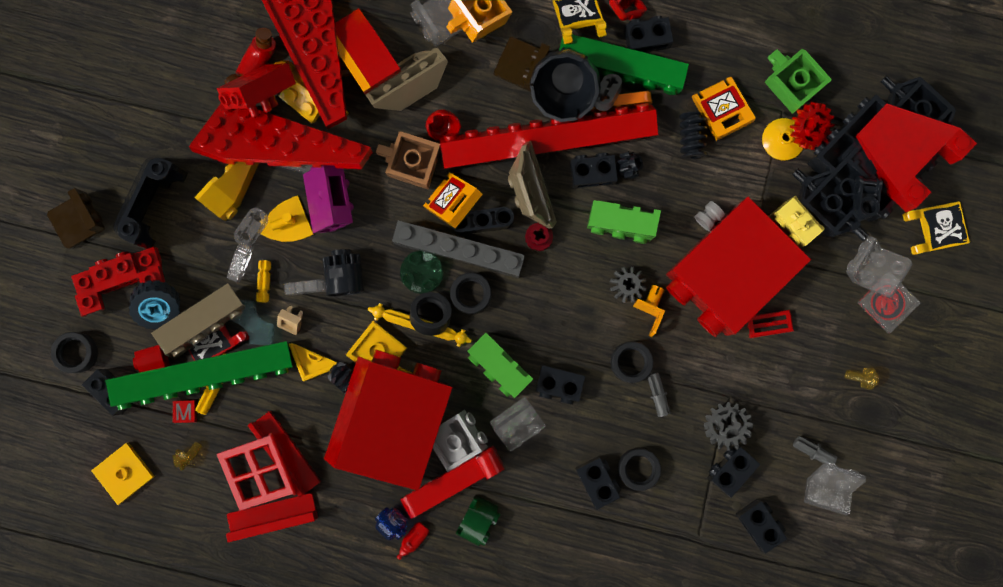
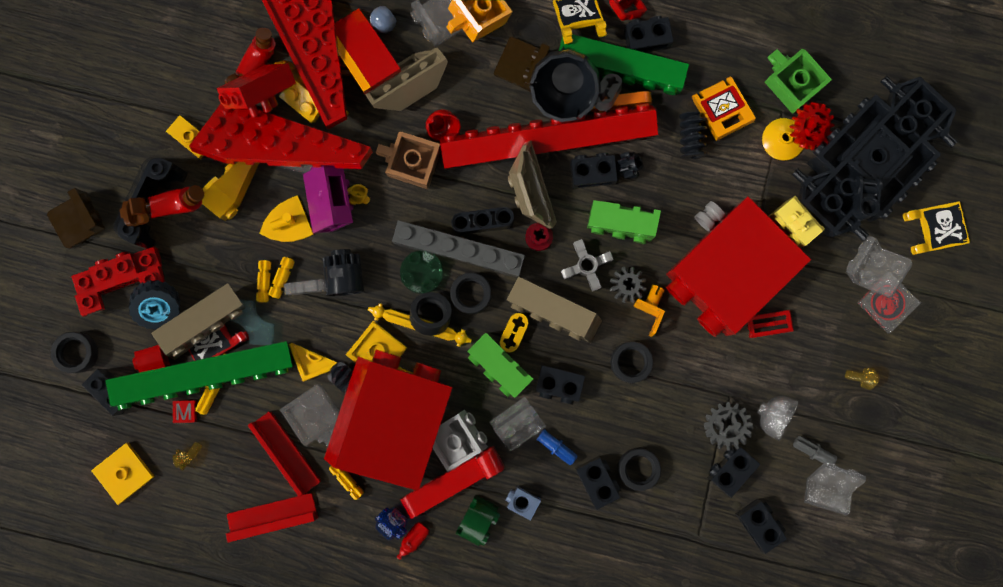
(176, 201): none -> piece
(183, 133): none -> yellow plate
(239, 262): clear beam -> none
(252, 231): clear beam -> none
(256, 472): window -> none
(281, 277): none -> yellow axle
(289, 321): tan tile -> none
(312, 416): none -> clear hinge
(347, 482): none -> yellow axle
(358, 194): none -> yellow plate
(382, 20): none -> sand blue piece
(448, 196): light orange container -> none
(509, 329): none -> yellow beam
(527, 511): none -> sand blue brick
(554, 309): none -> dark tan wedge
(557, 447): none -> blue axle
(596, 261): none -> light grey pin
(658, 395): dark grey axle -> none
(777, 415): none -> clear cylinder
(903, 144): red wedge -> none

